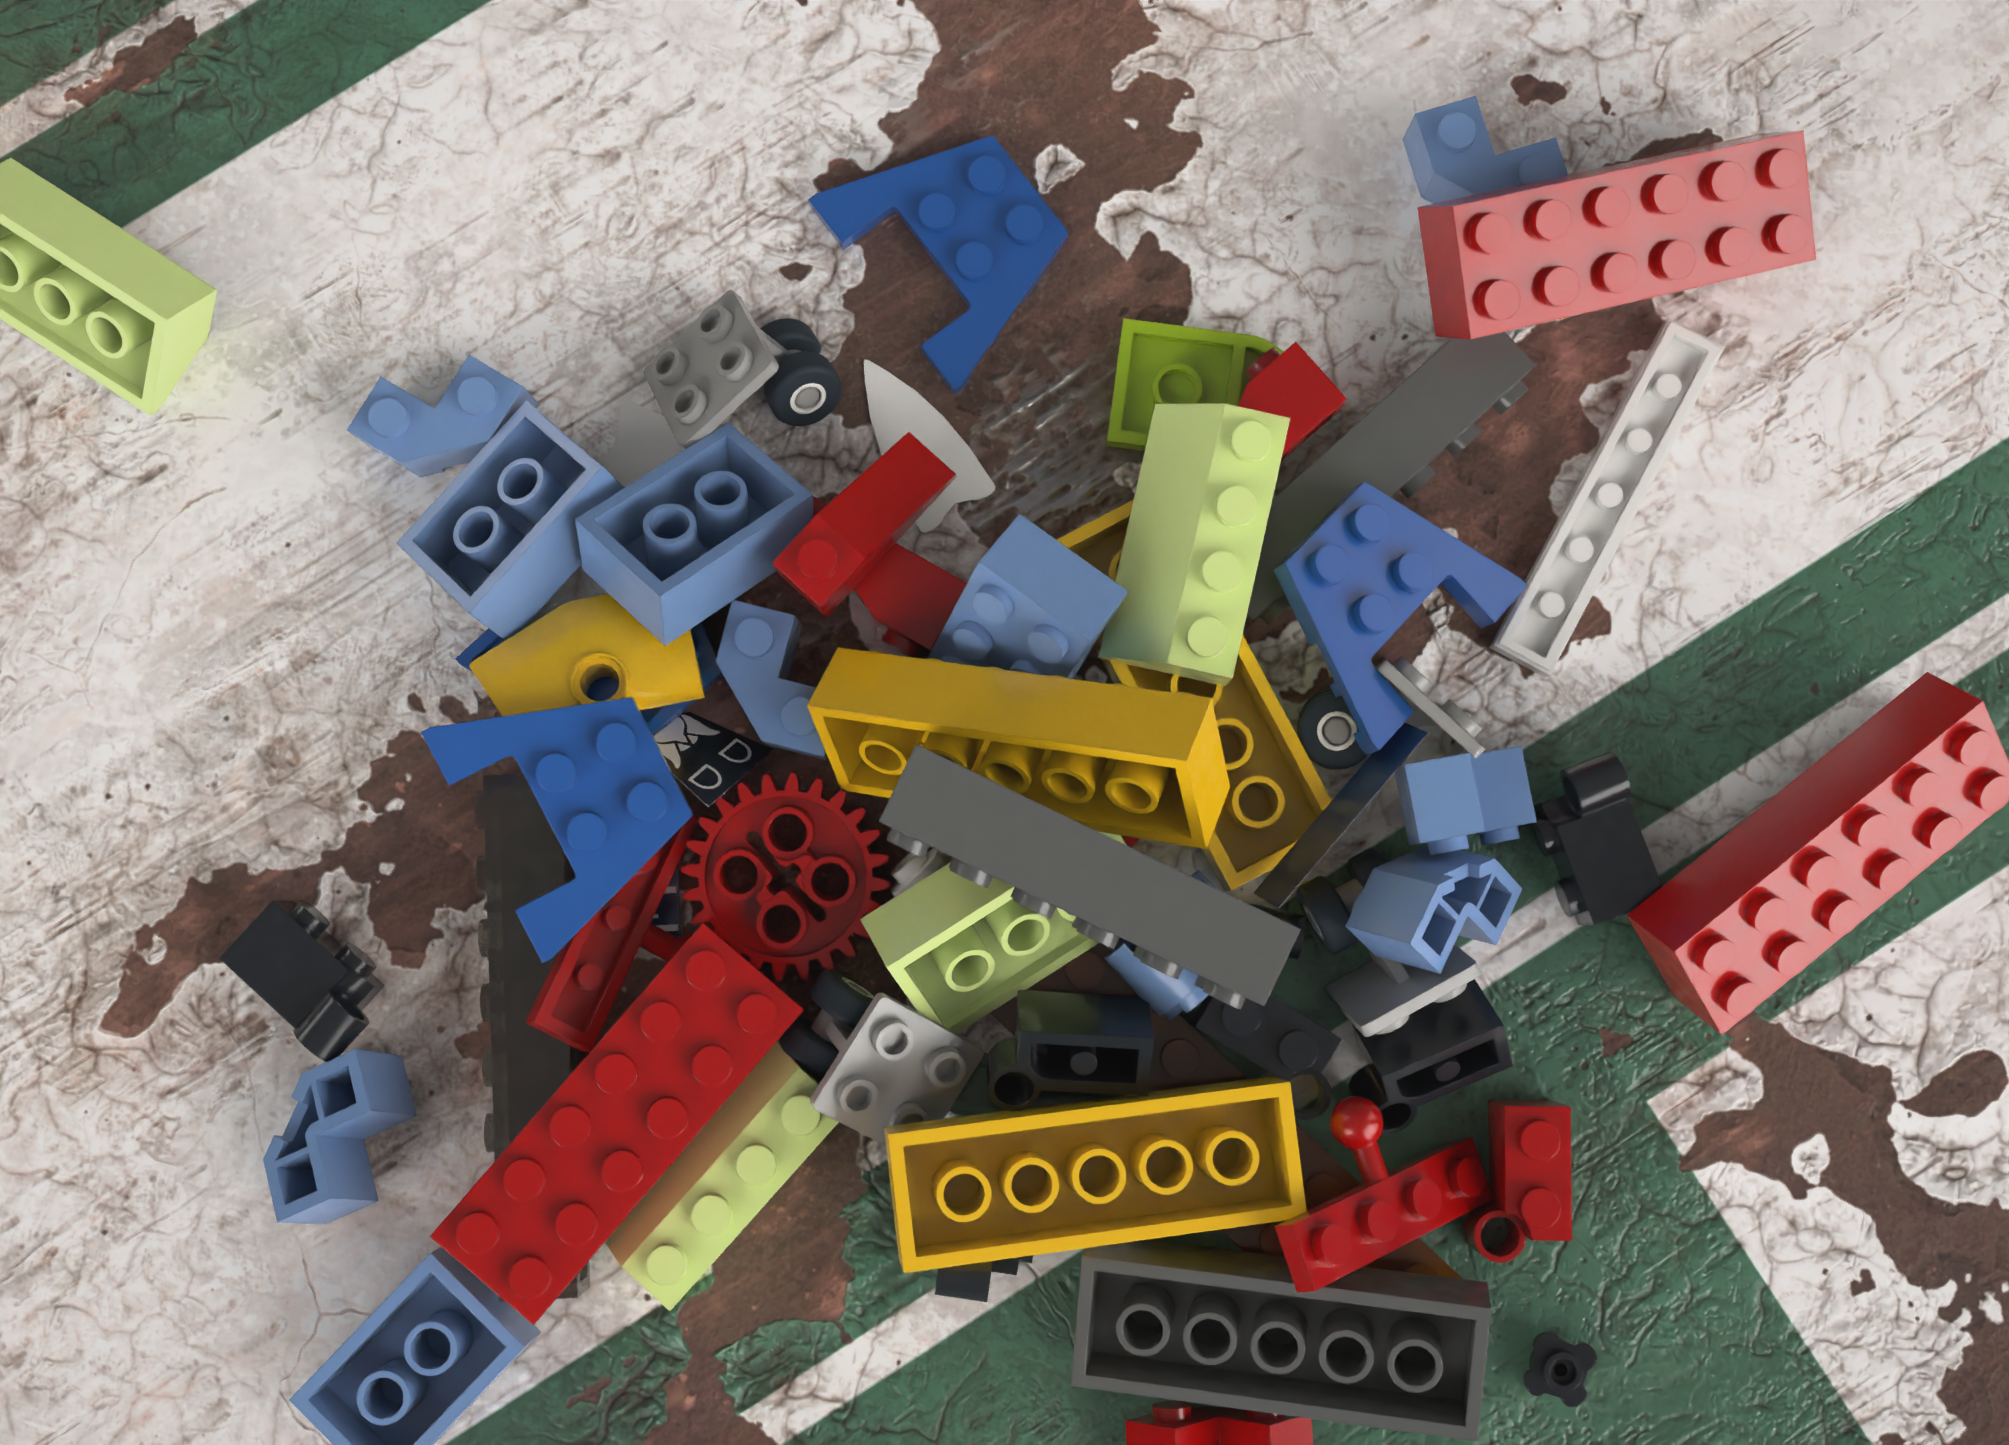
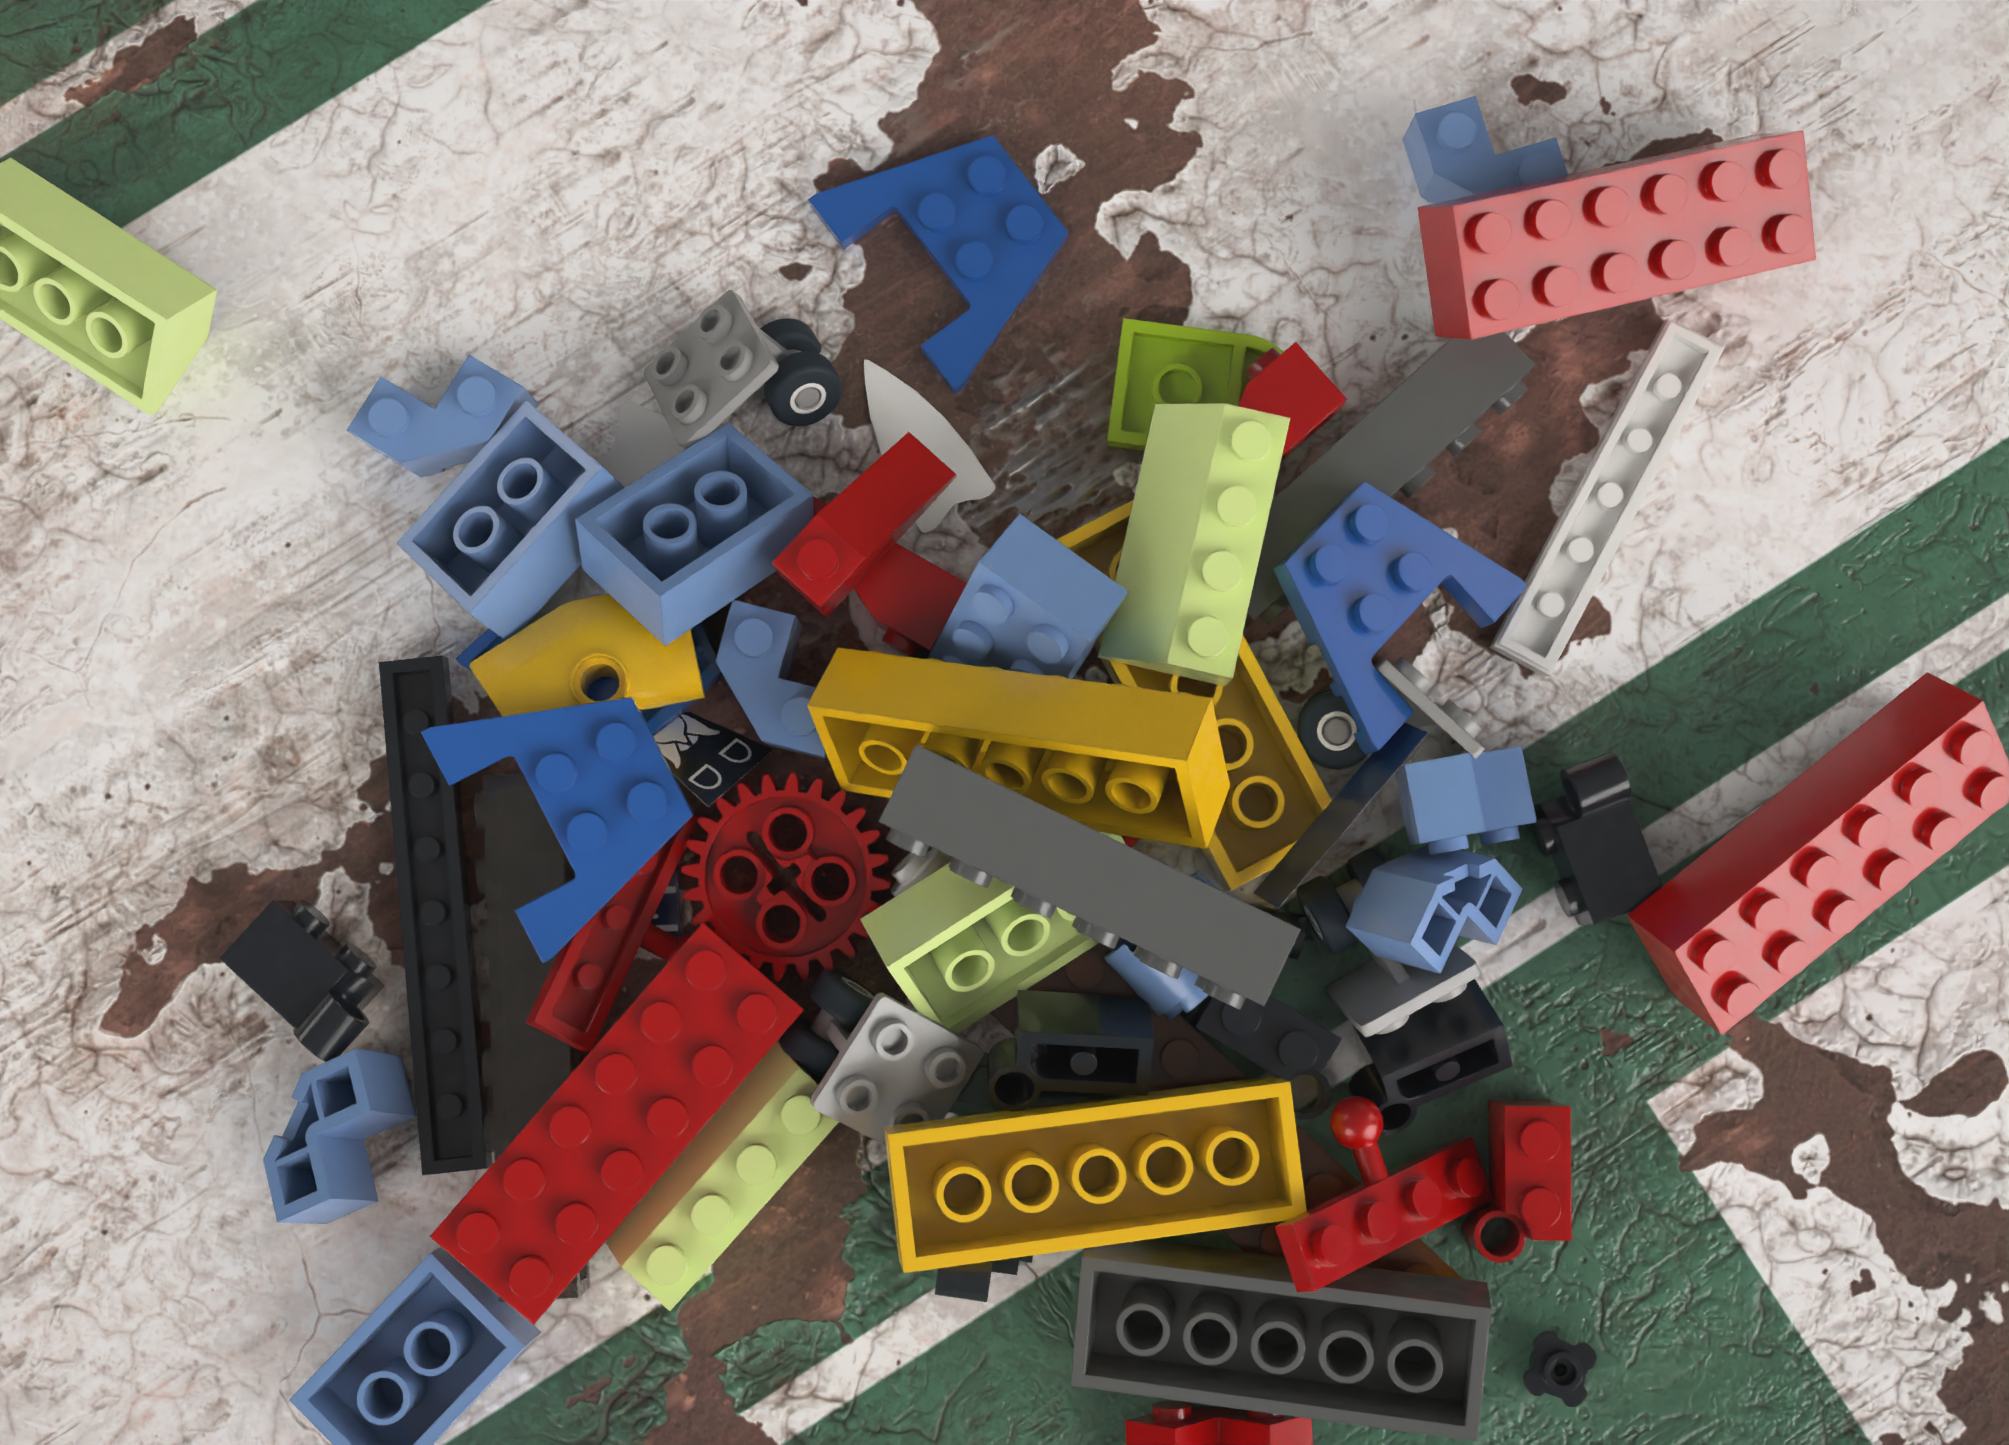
(434, 920): none -> black plate

